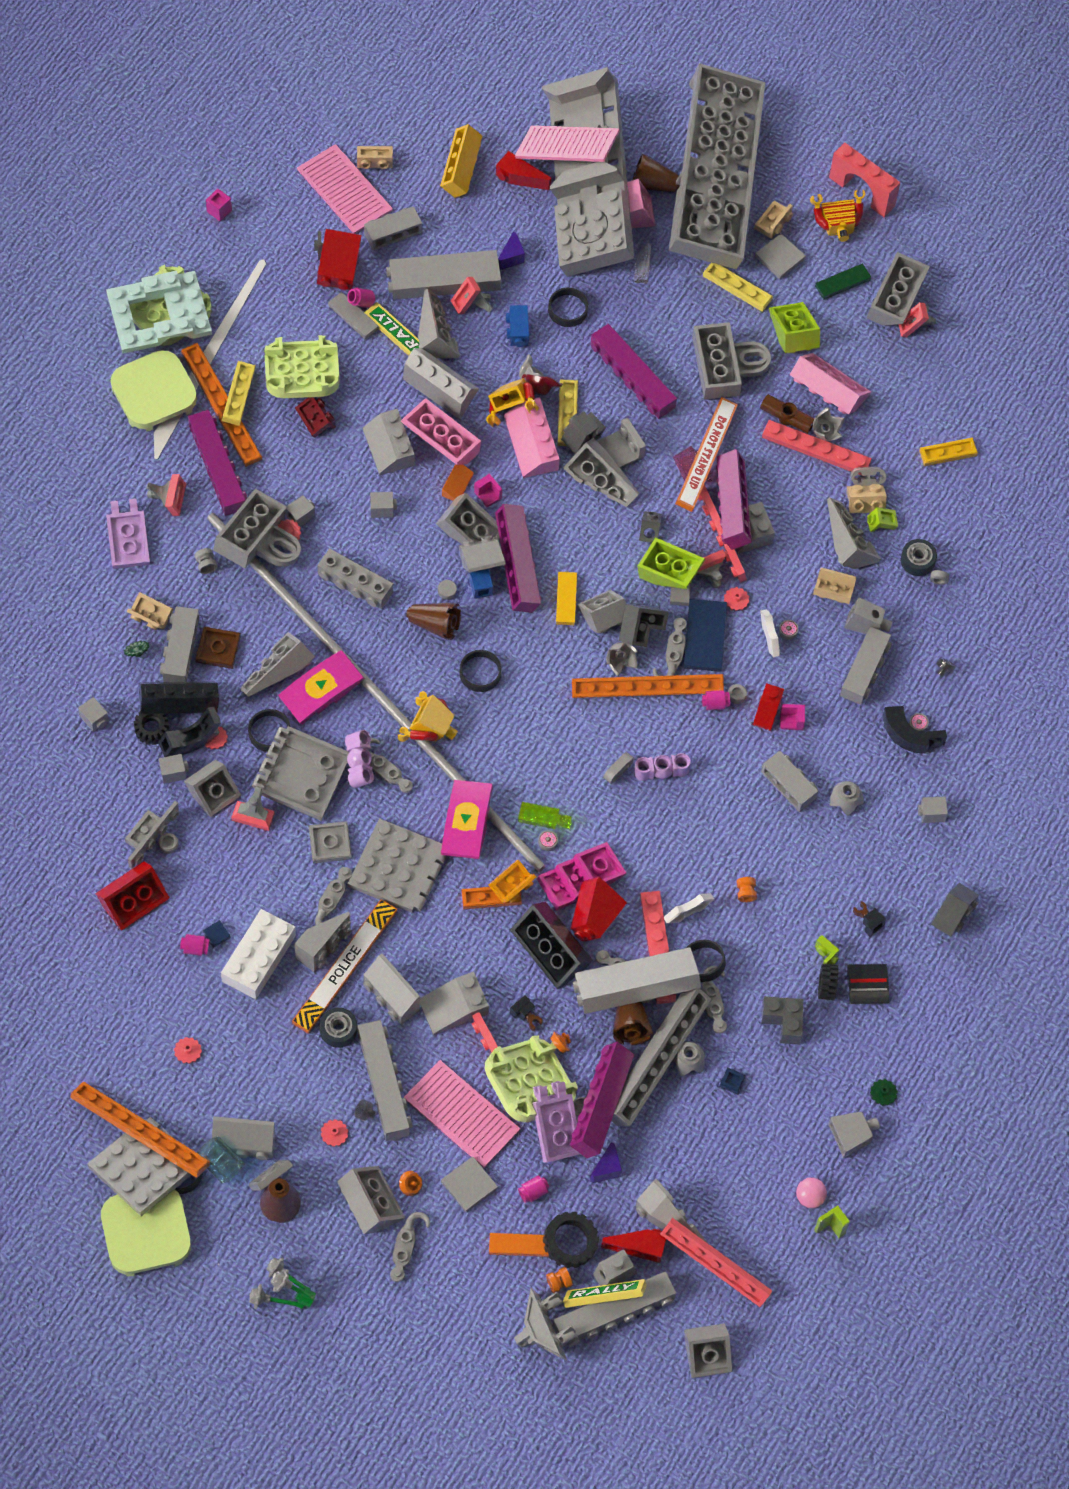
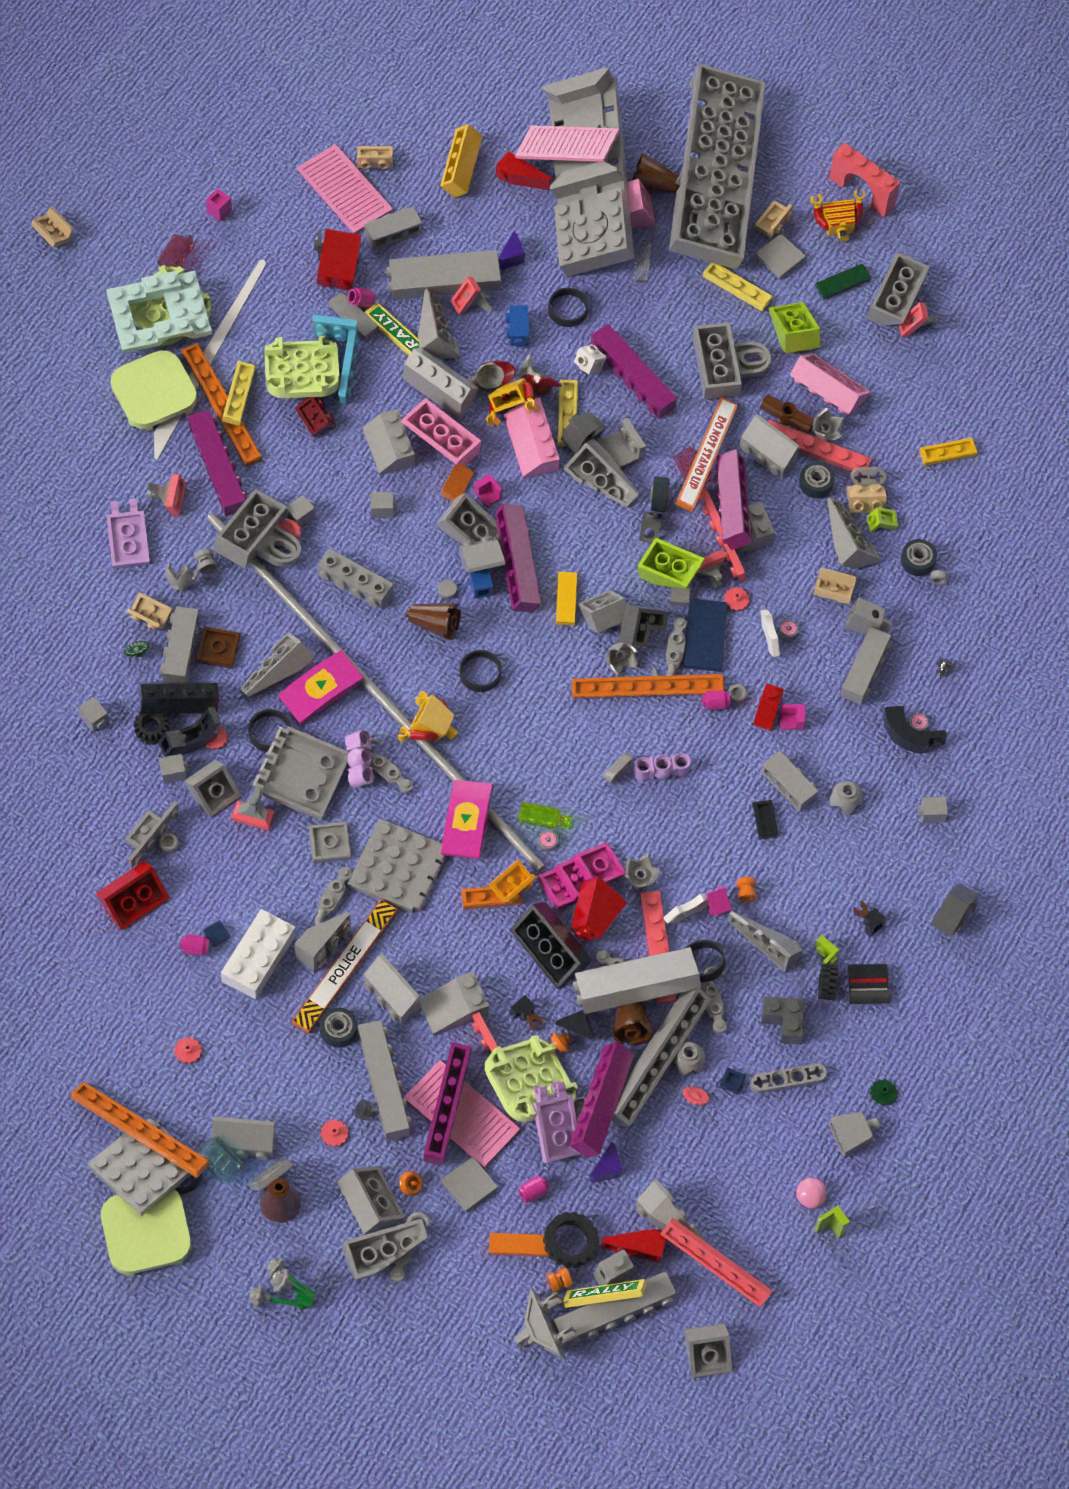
(53, 228): none -> tan bracket
(176, 251): none -> clear pink bracket
(182, 579): none -> light grey piece
(340, 330): none -> medium azure bracket
(377, 1250): none -> light grey wedge
(447, 1104): none -> magenta brick
(493, 374): none -> light grey hair
(577, 1023): none -> black slope
(590, 359): none -> white brick
(643, 866): none -> light grey piece
(659, 494): none -> black wheel
(696, 1095): none -> coral piece
(718, 901): none -> dark pink panel
(765, 819): none -> black tile
(769, 446): none -> light grey slope
(774, 945): none -> light grey wedge
(789, 1082): none -> light grey beam
(819, 471): none -> wheel

